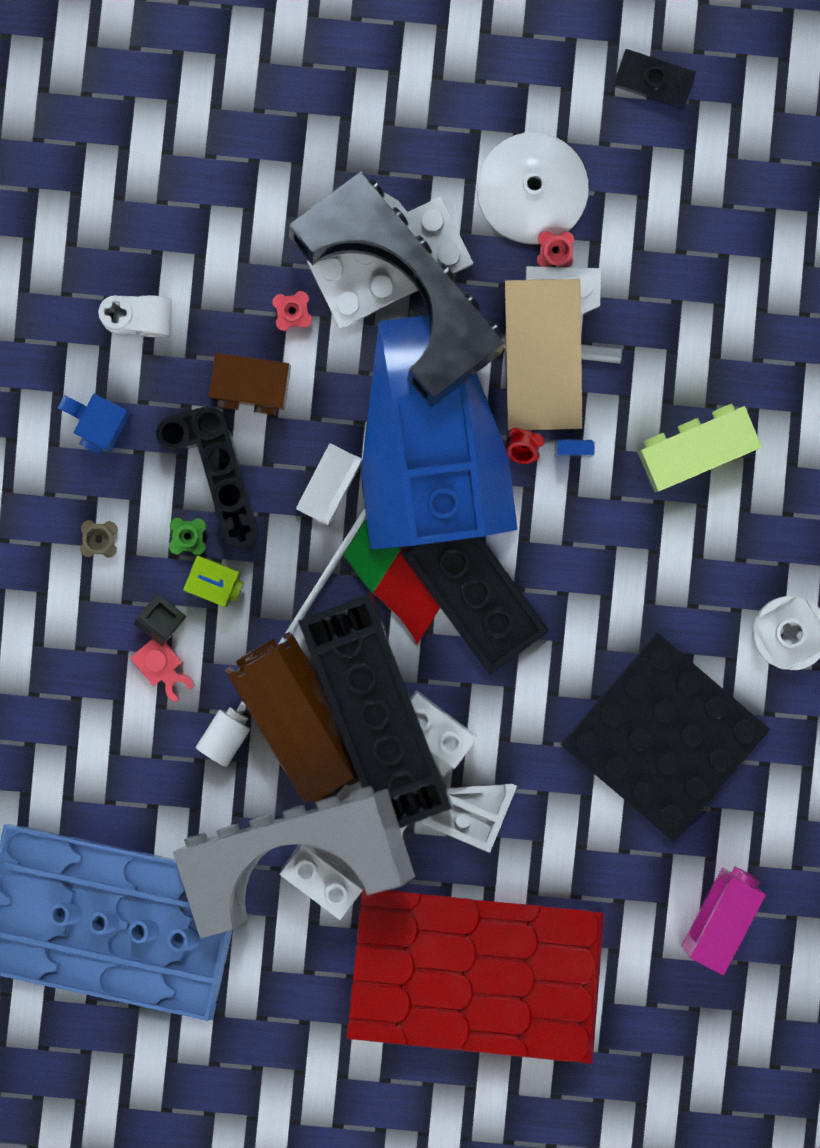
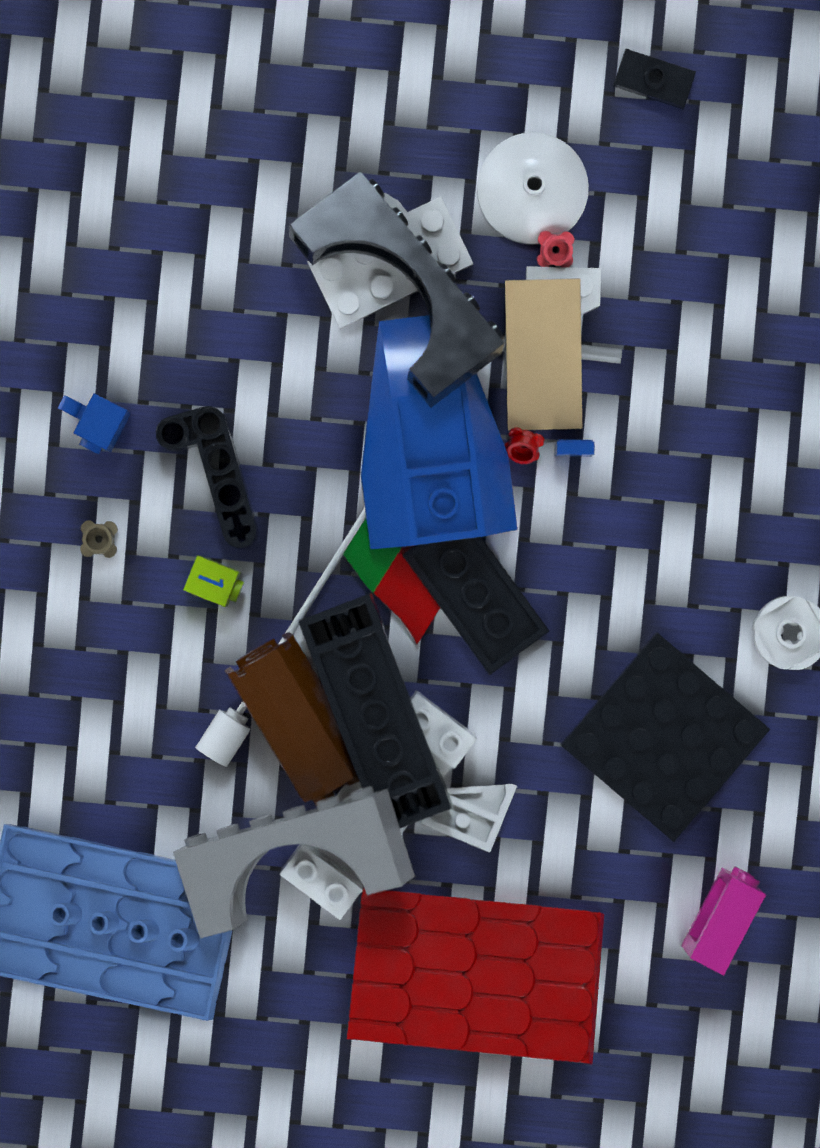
(144, 315): white piece -> none
(159, 619): pearl dark grey tile -> none
(160, 664): coral plate -> none
(195, 543): bright green plate -> none
(249, 382): reddish brown brick -> none
(284, 303): coral plate -> none
(329, 484): white panel -> none
(698, 447): yellowish green brick -> none

